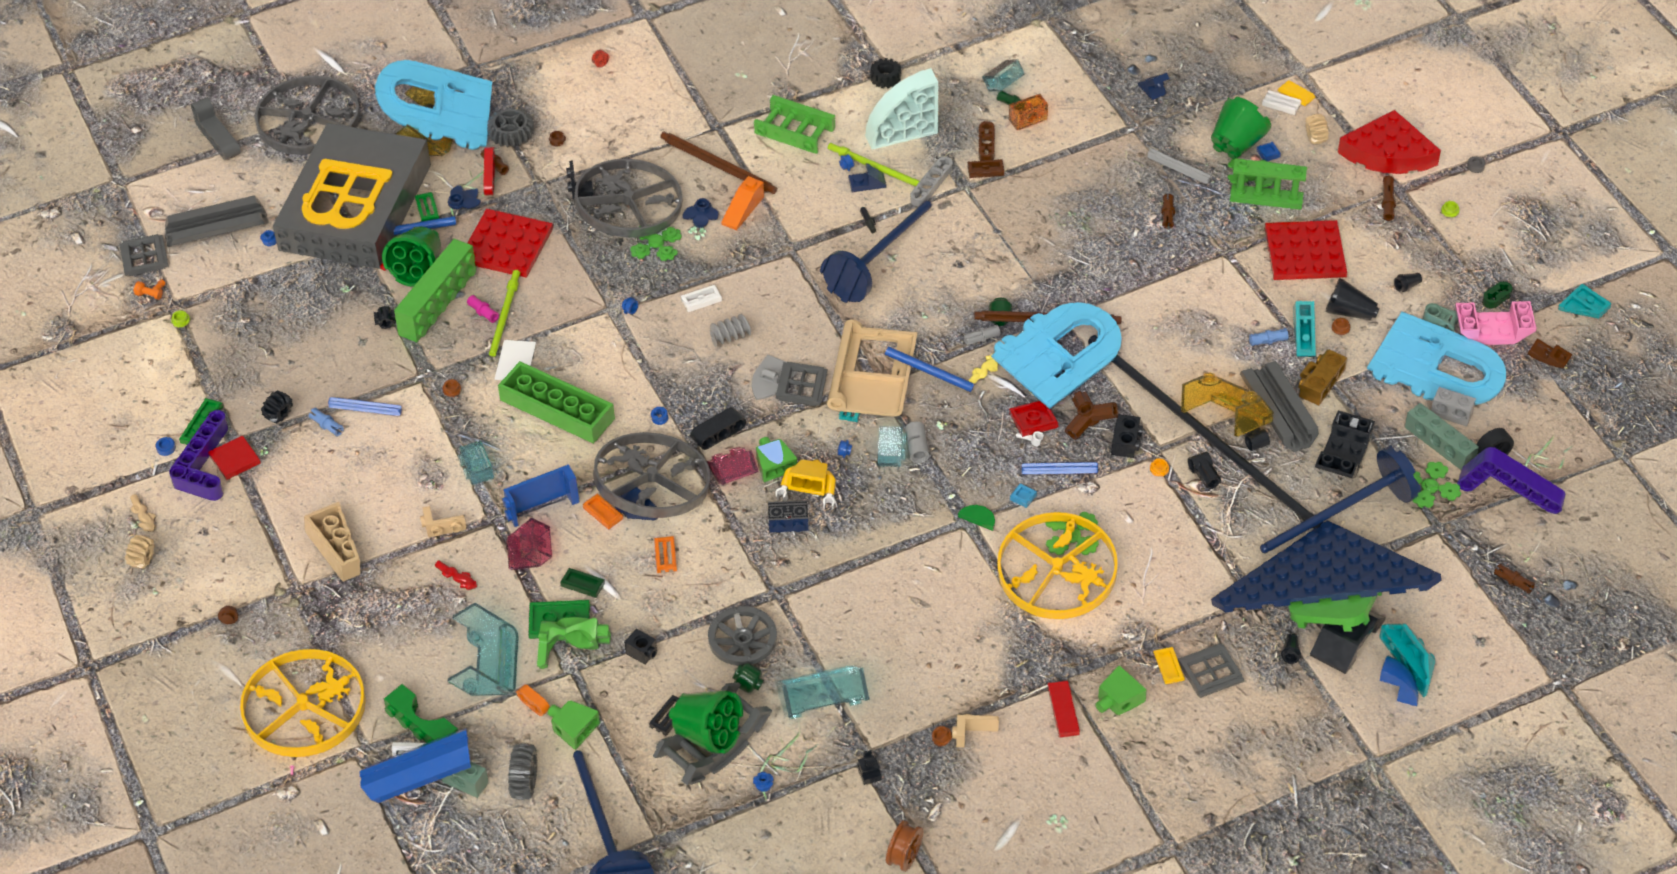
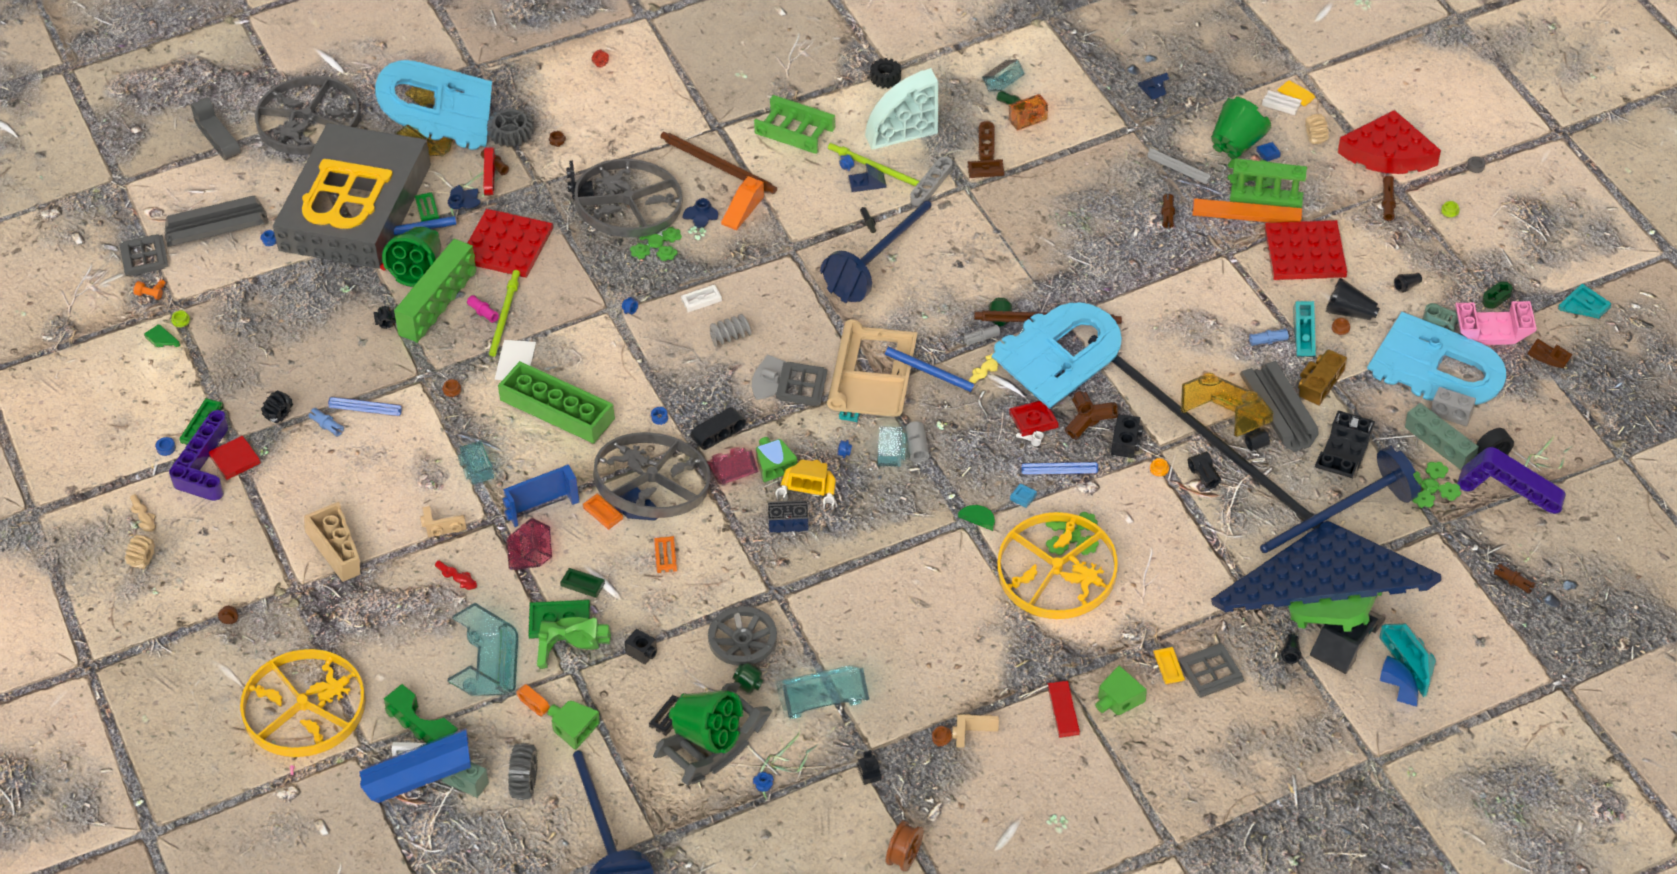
(159, 337): none -> green tile
(1246, 211): none -> orange tile

